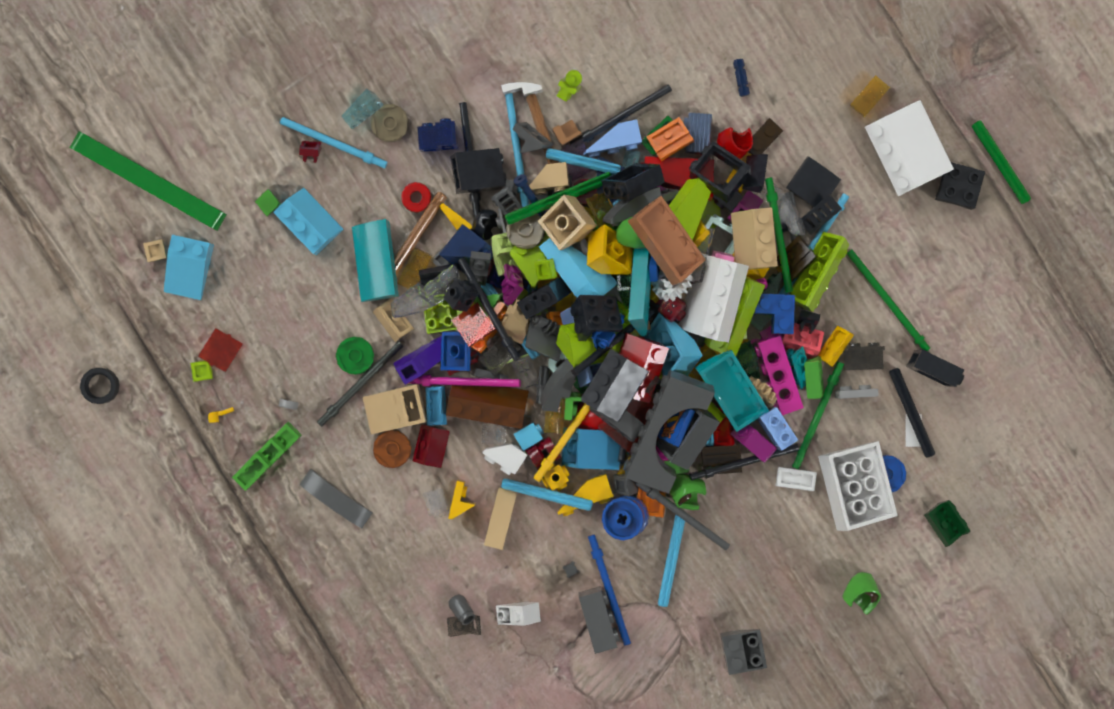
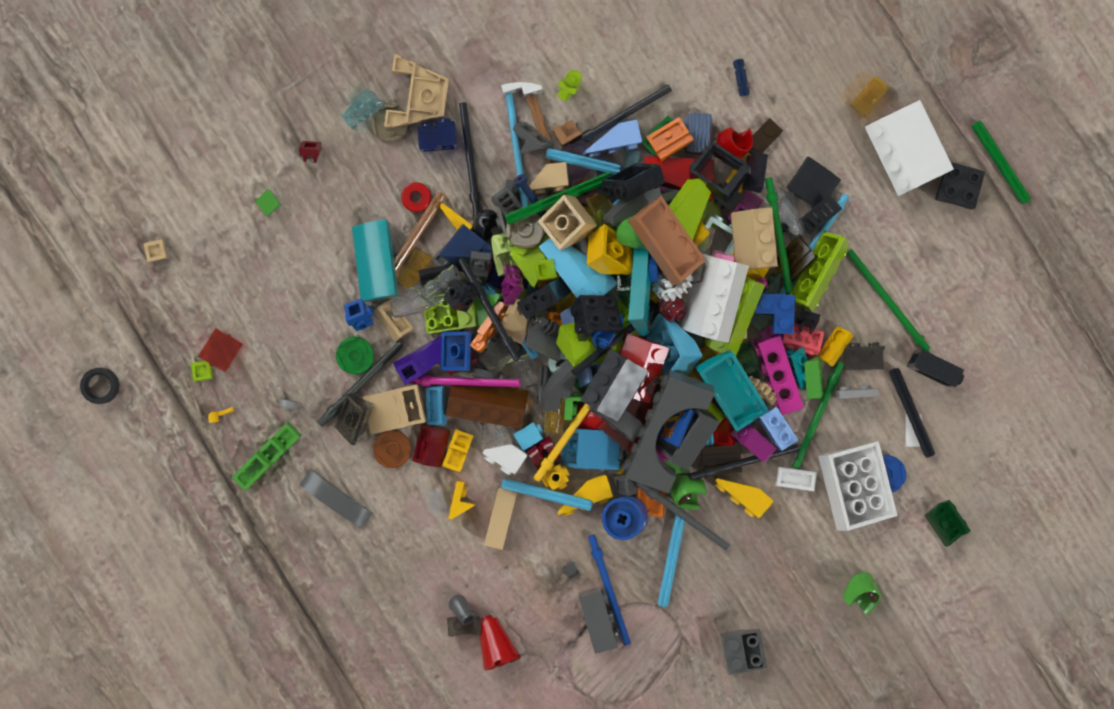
(148, 181): green beam -> none
(187, 267): medium azure slope -> none
(308, 221): medium azure slope -> none
(353, 418): none -> clear smoke slope
(359, 314): none -> blue brick
(367, 157): medium azure bar -> none
(426, 95): none -> tan wing
(457, 451): none -> yellow slope
(473, 325): clear red piece -> none
(478, 170): black brick -> none
(495, 644): none -> red cone
(518, 613): white slope -> none
(749, 496): none -> yellow slope

